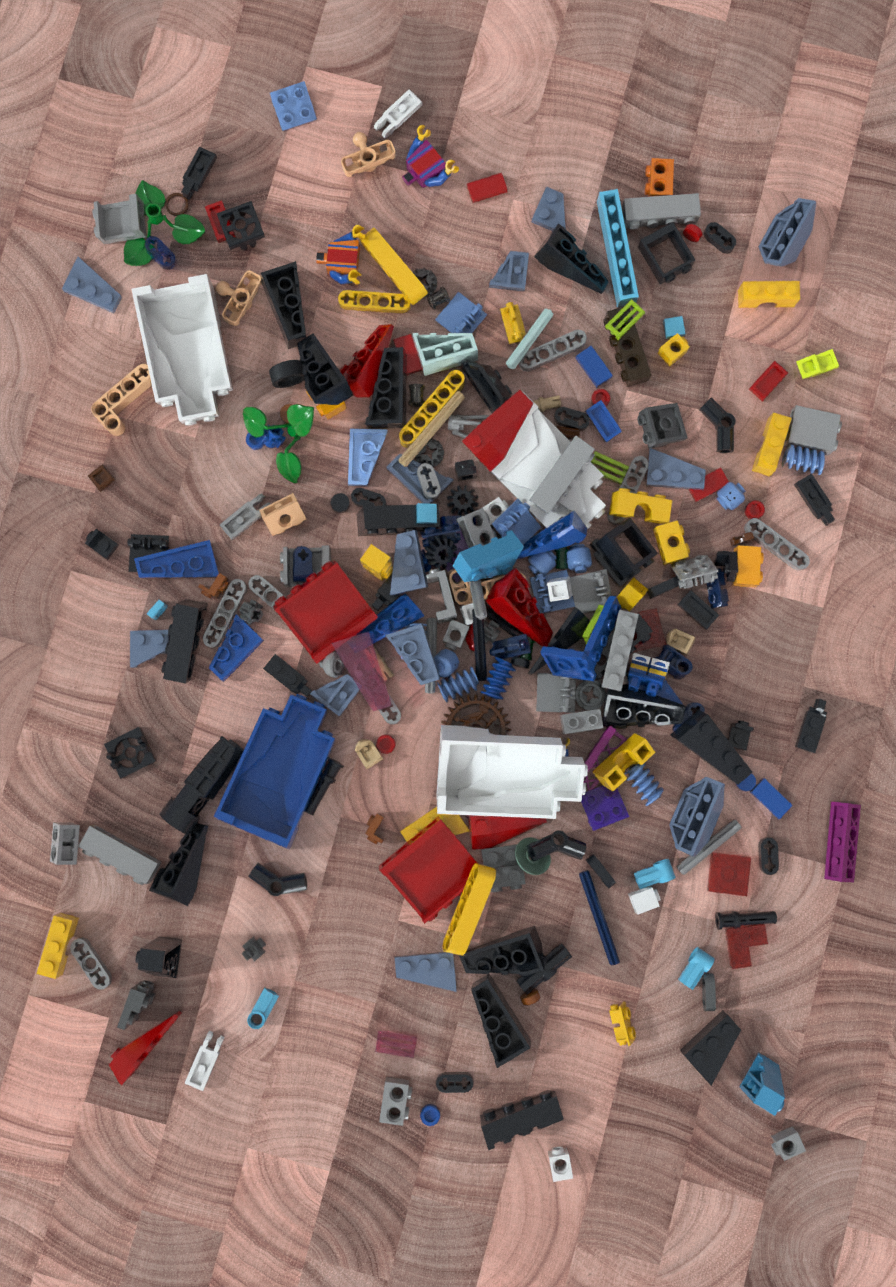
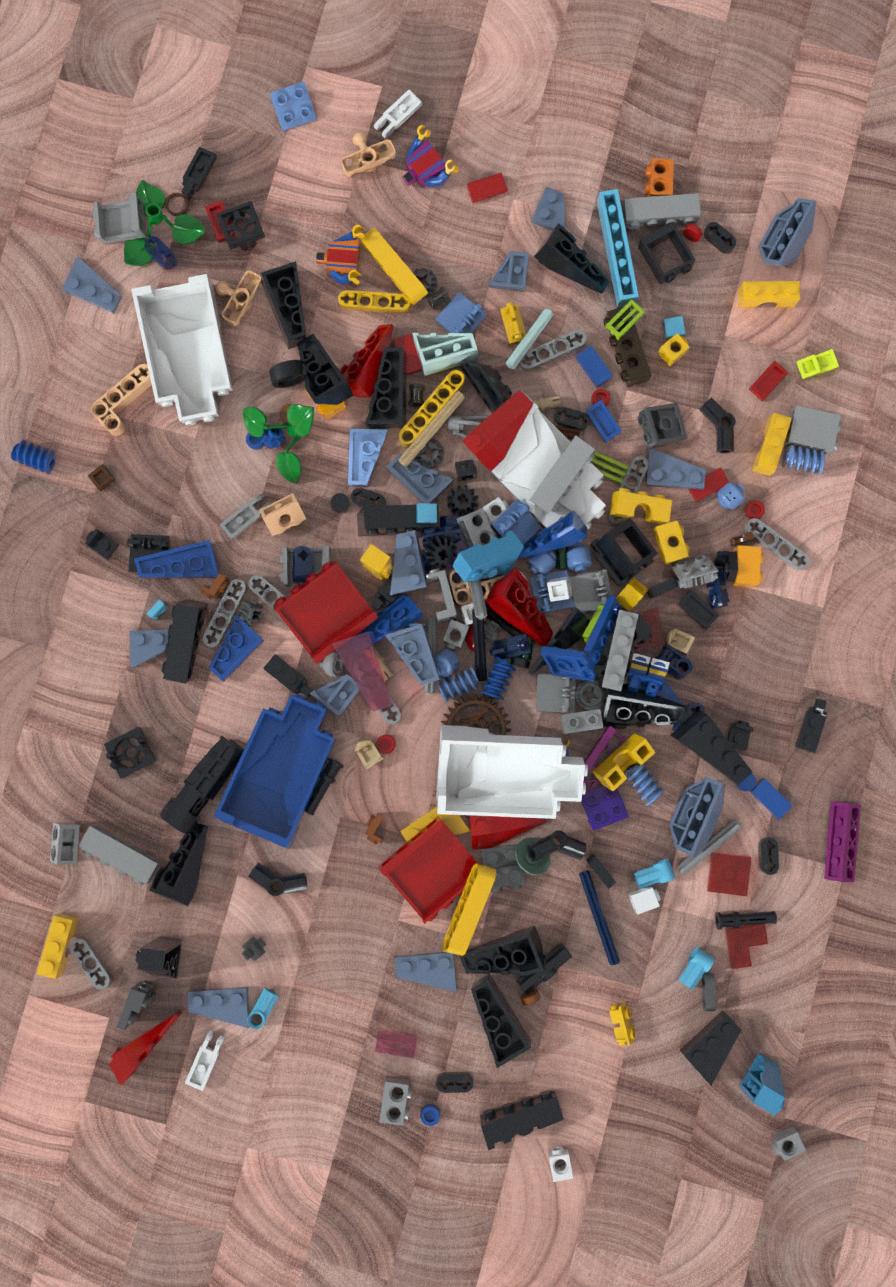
(33, 457): none -> blue piece
(221, 1004): none -> sand blue wing
(432, 479): light grey beam -> none
(815, 499): black hinge -> none

